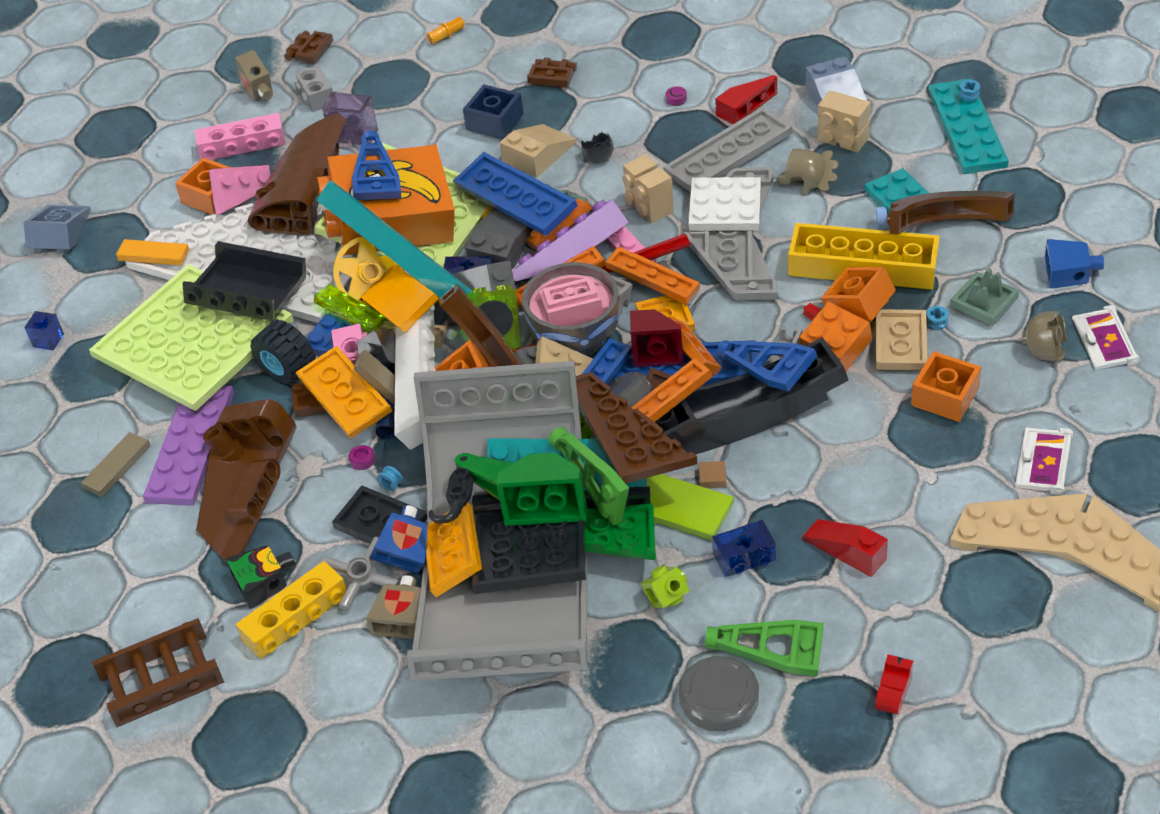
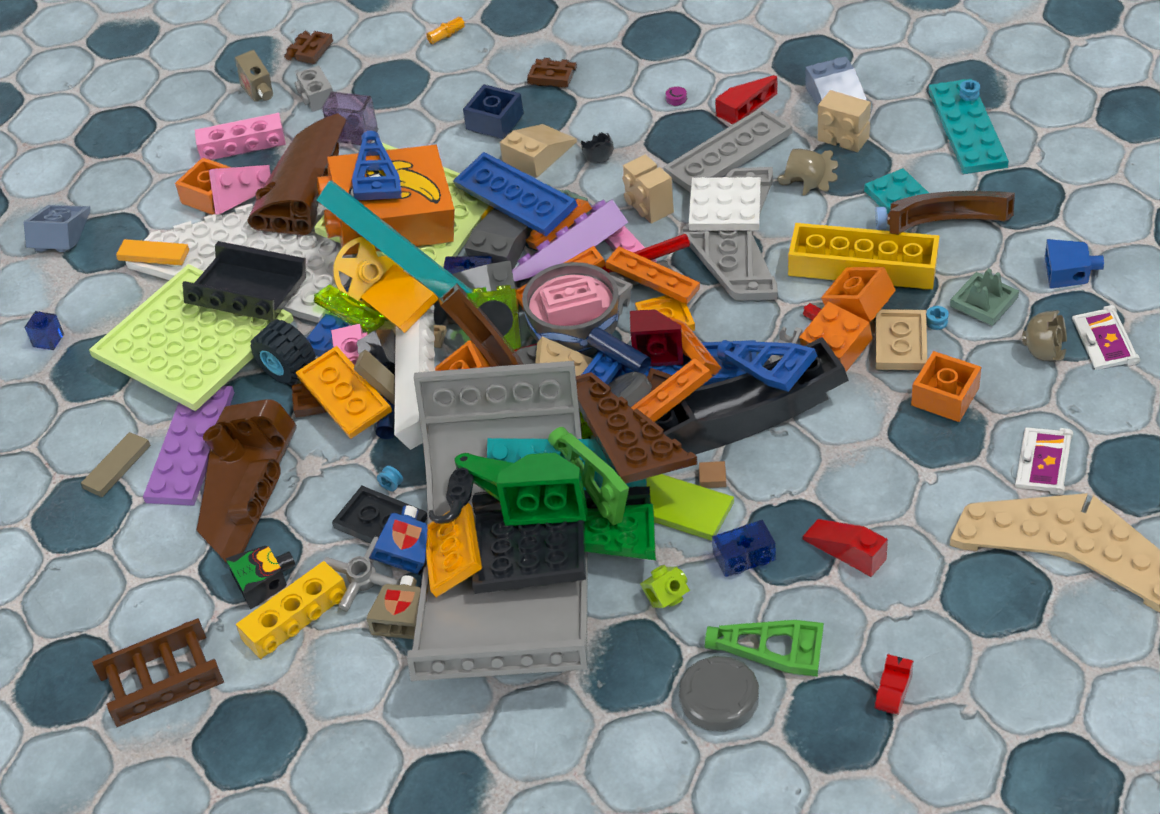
(361, 457): magenta tile -> none
(619, 350): none -> dark blue piece

